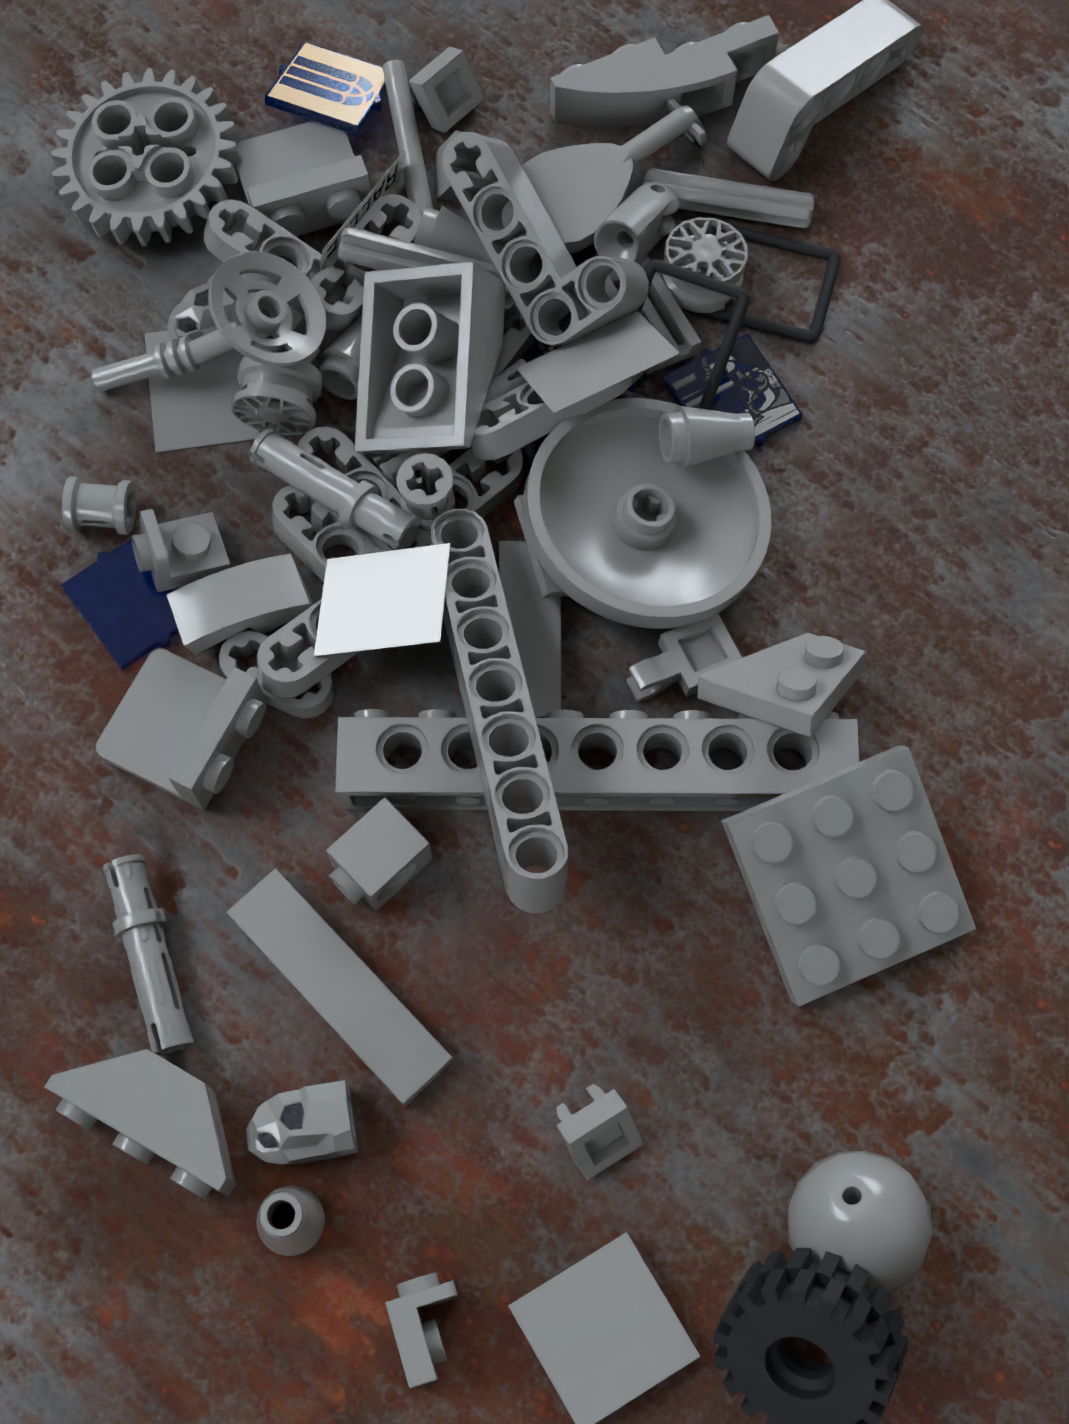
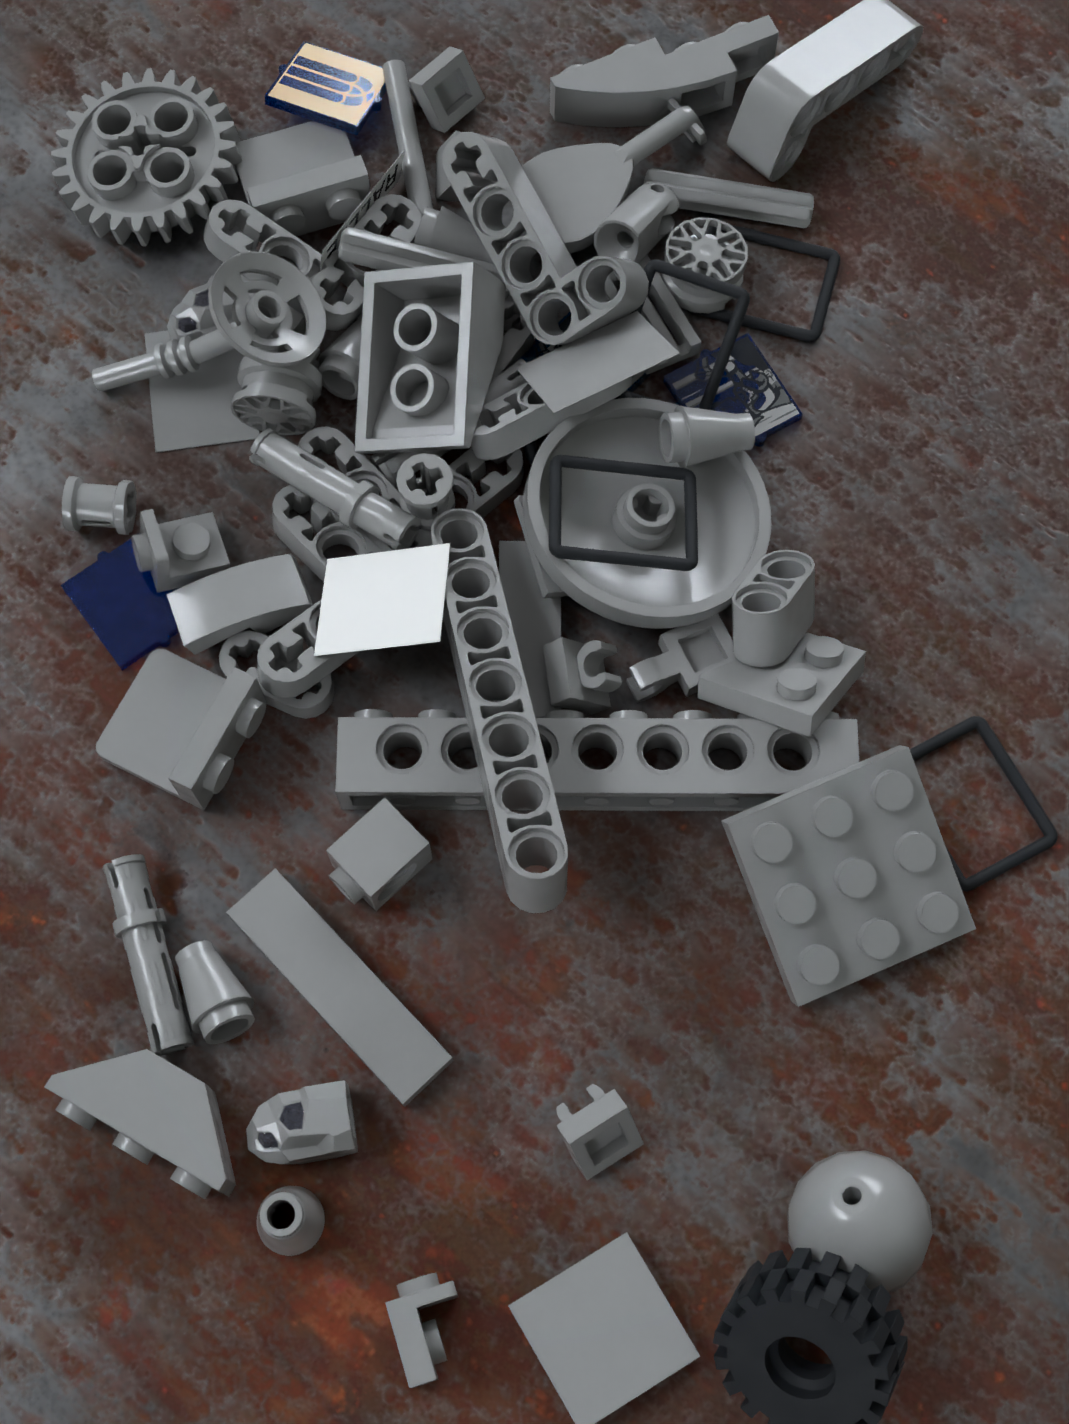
(213, 995): none -> light grey cone
(578, 674): none -> light grey tile
(616, 557): none -> black piece
(773, 608): none -> light grey beam
(1019, 784): none -> black piece

